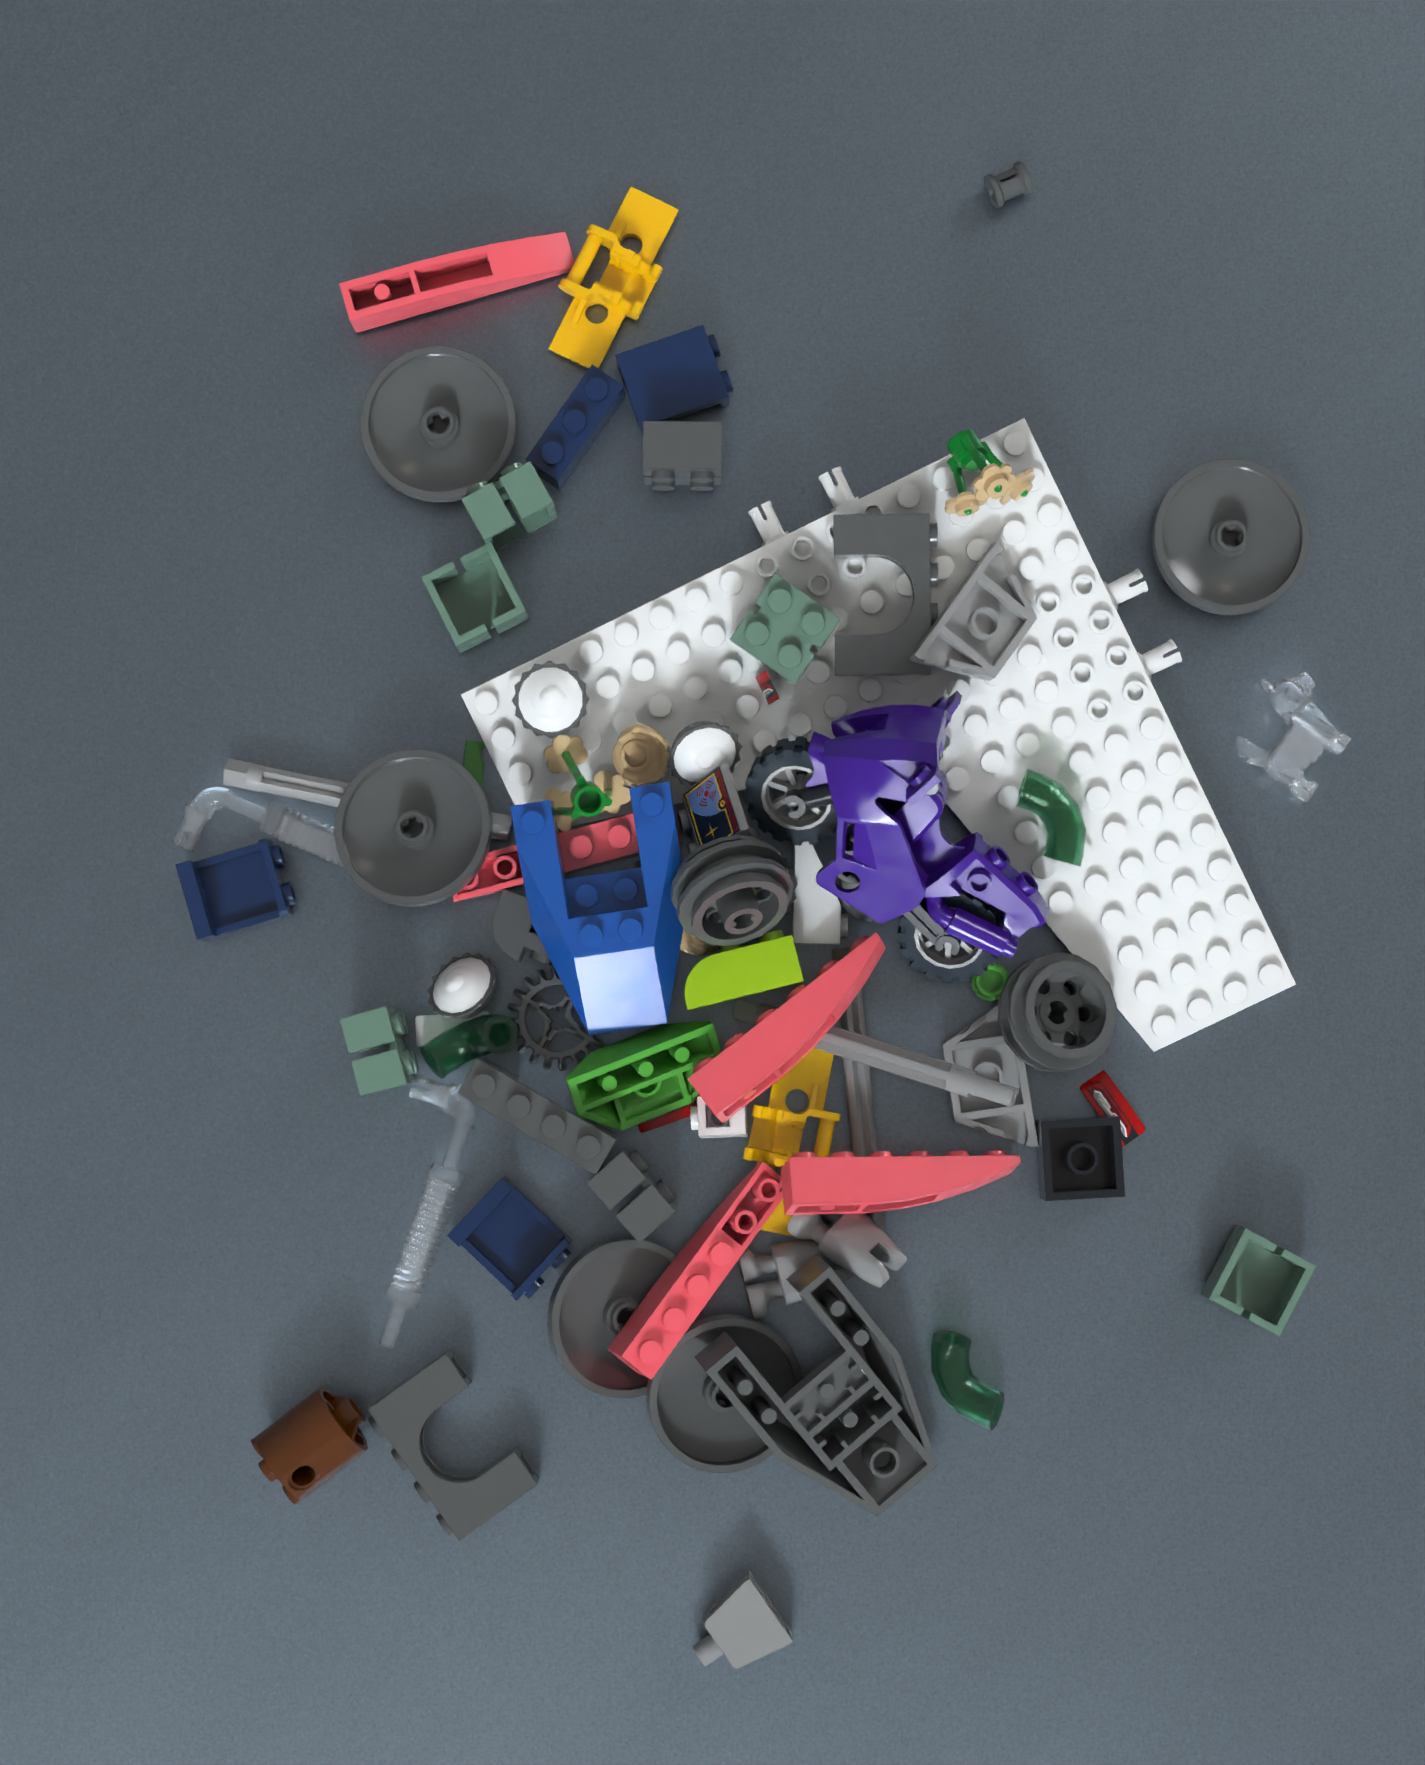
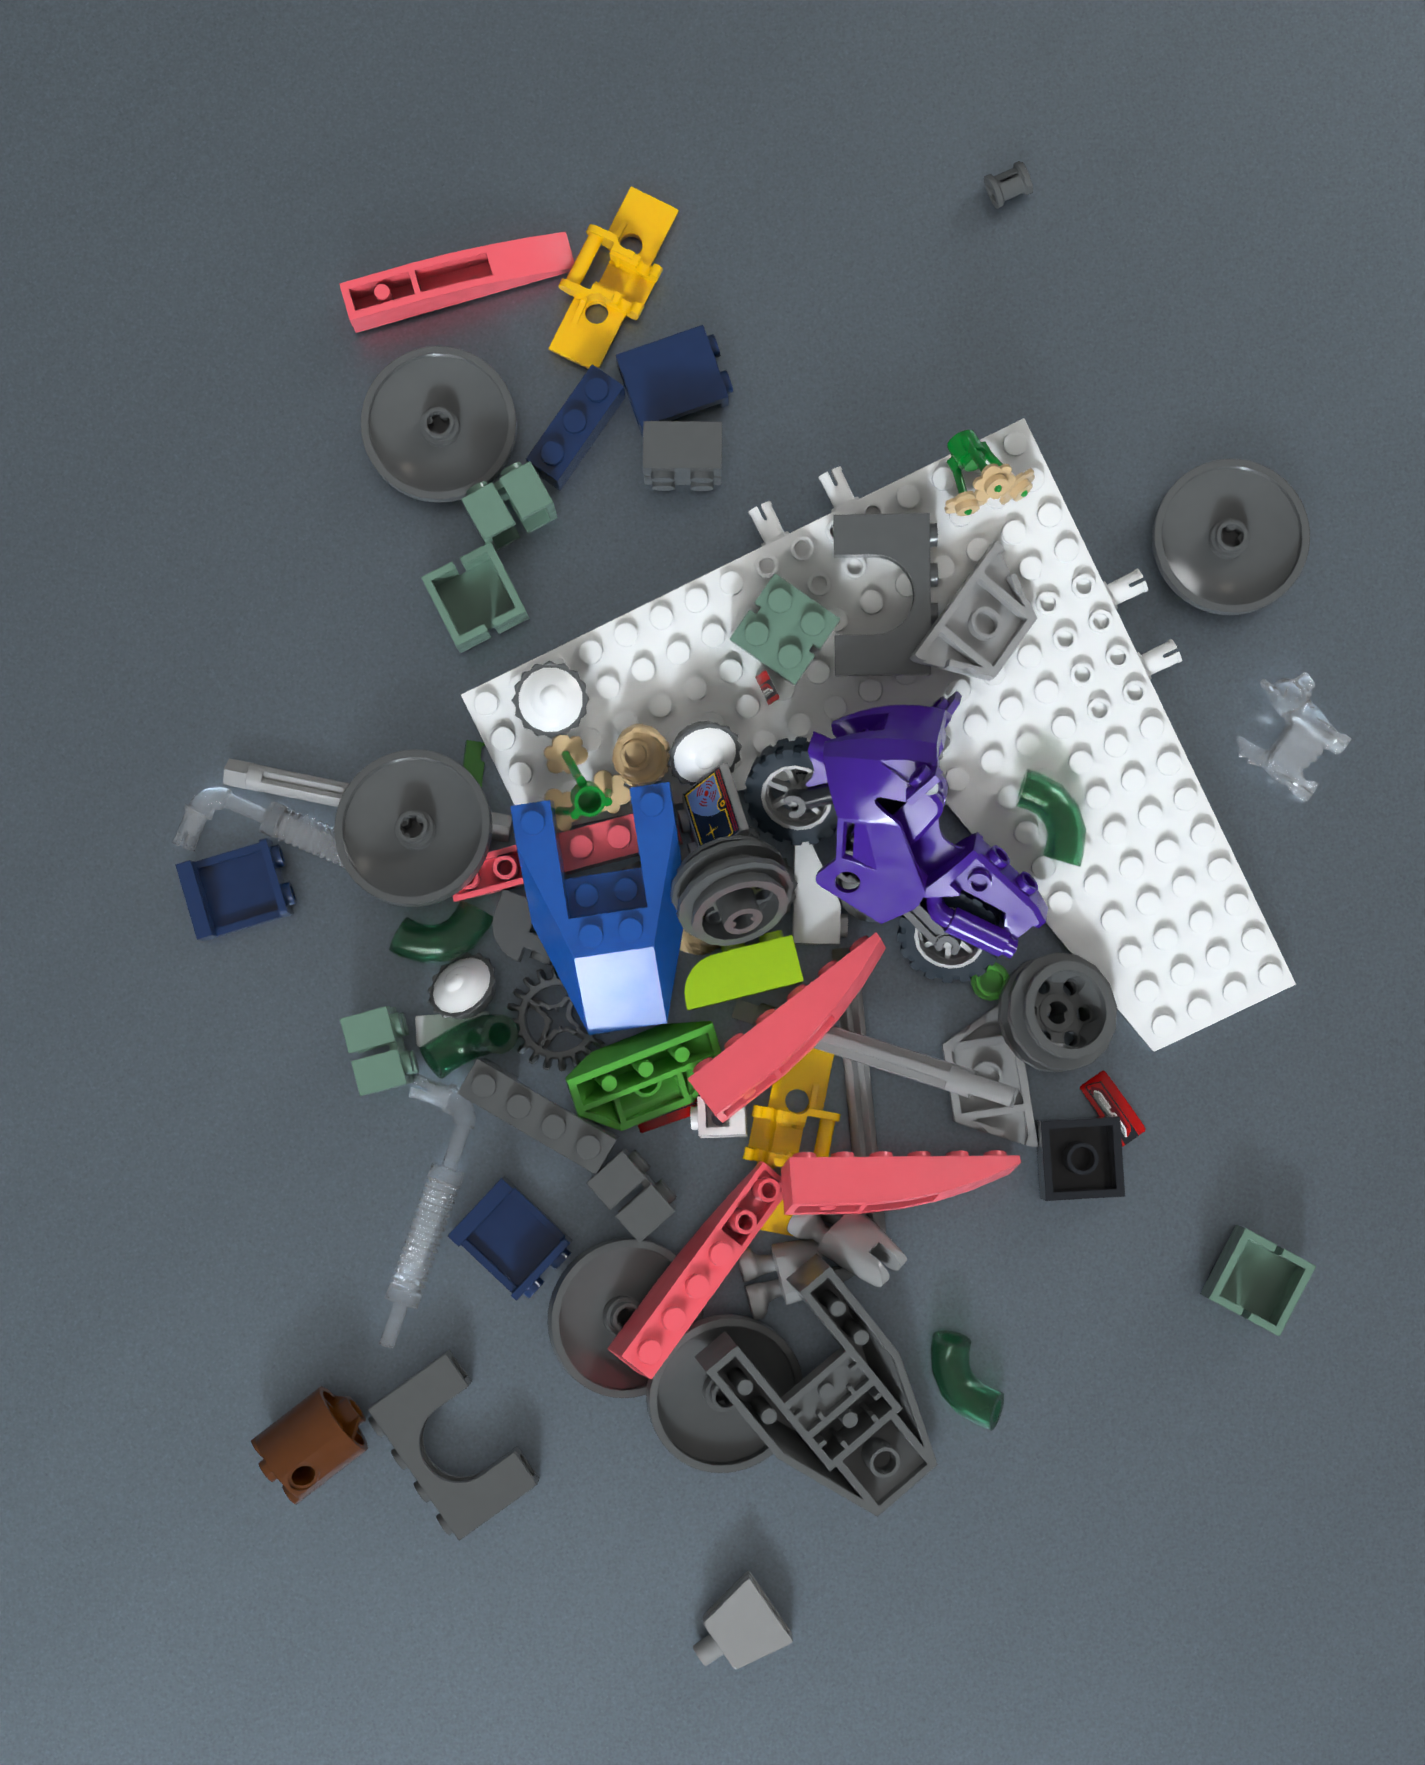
(443, 940): none -> clear green cylinder

